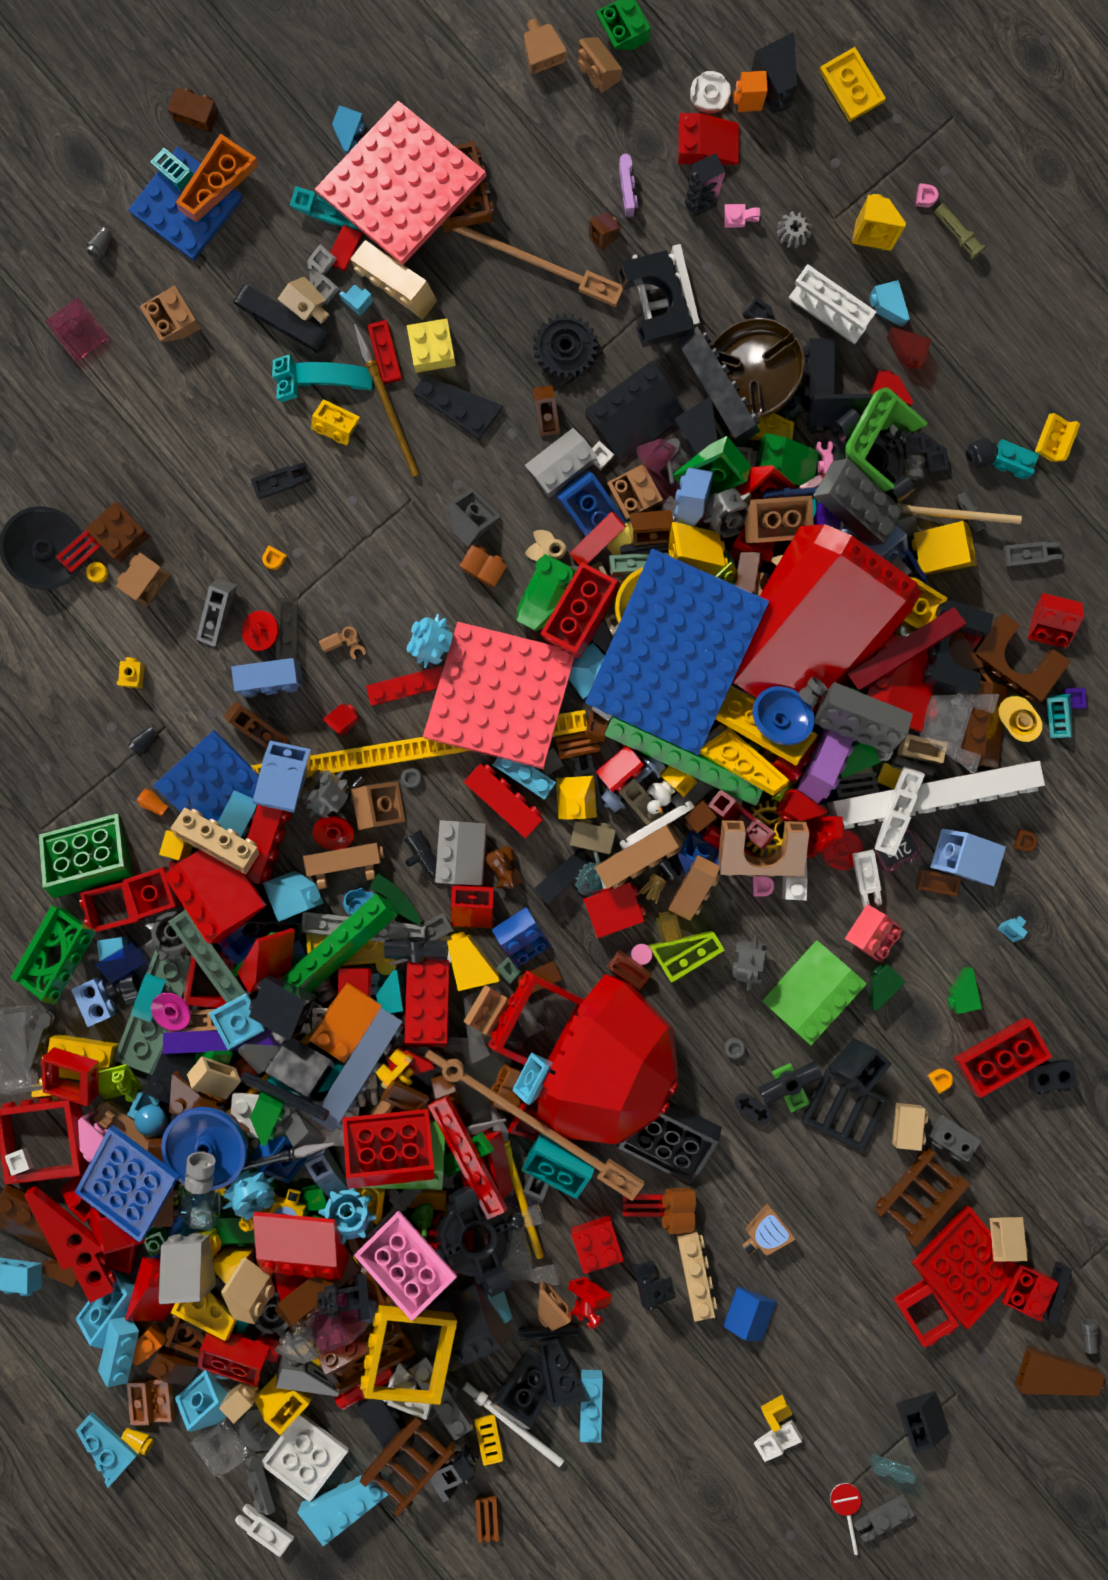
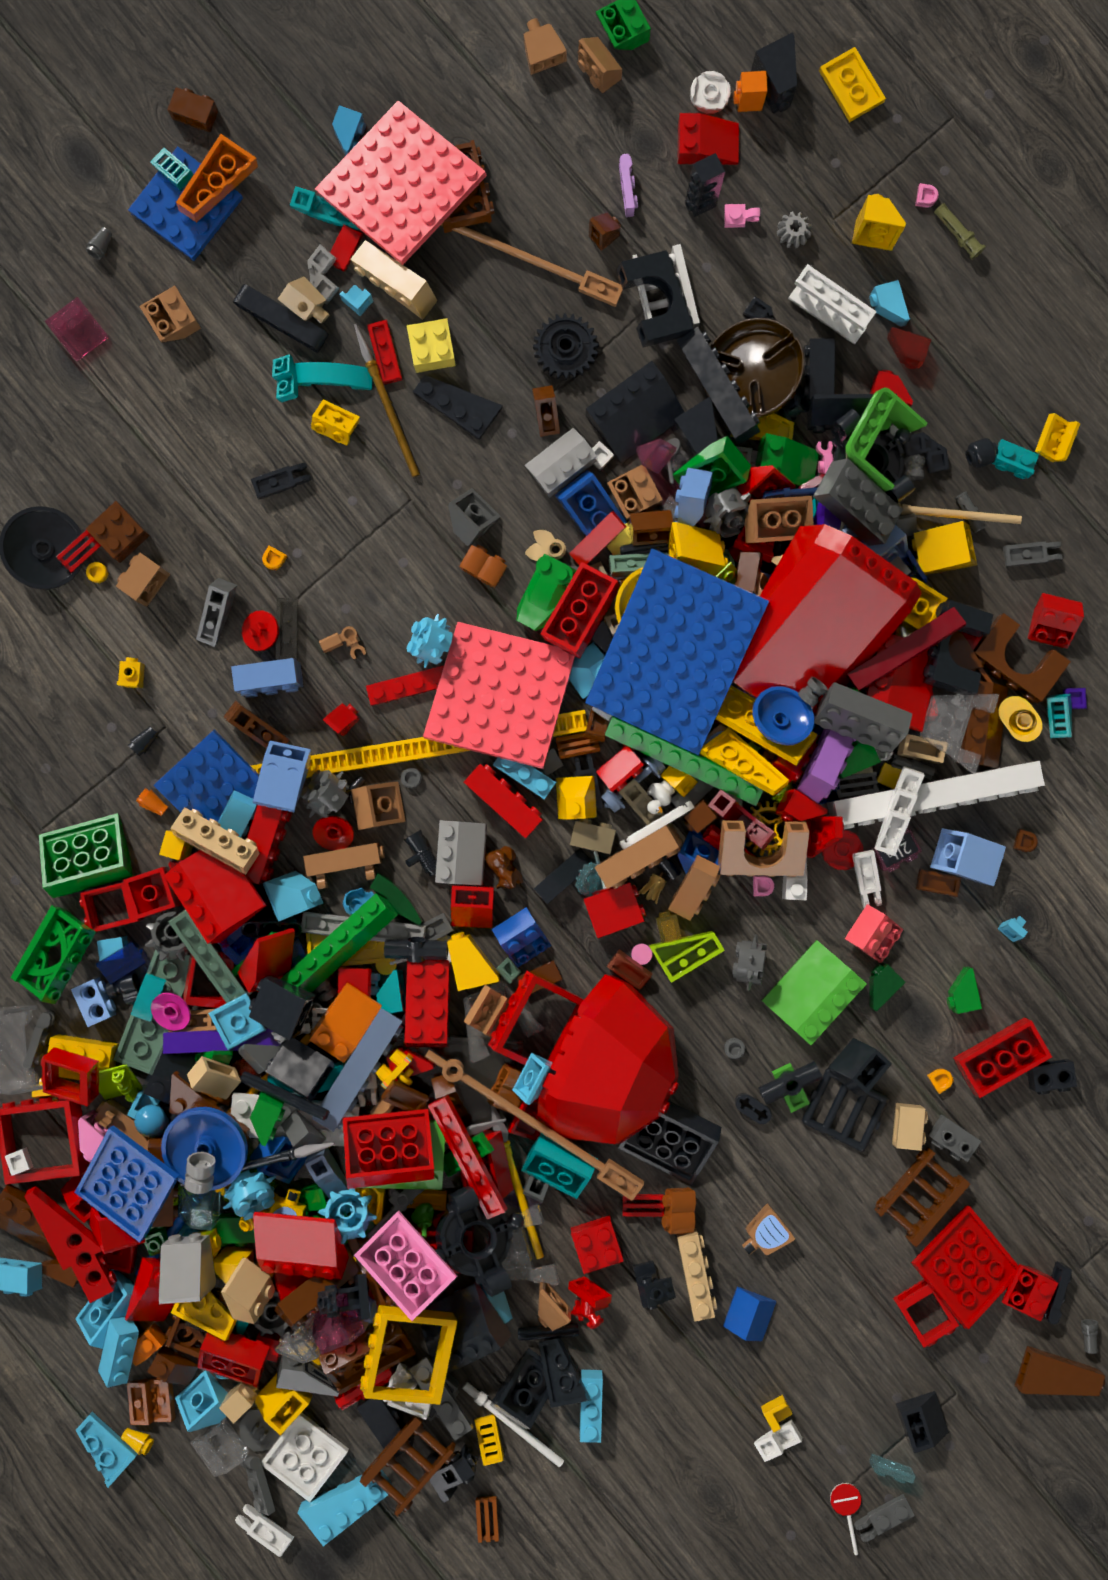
(1008, 1239): tan piece -> none

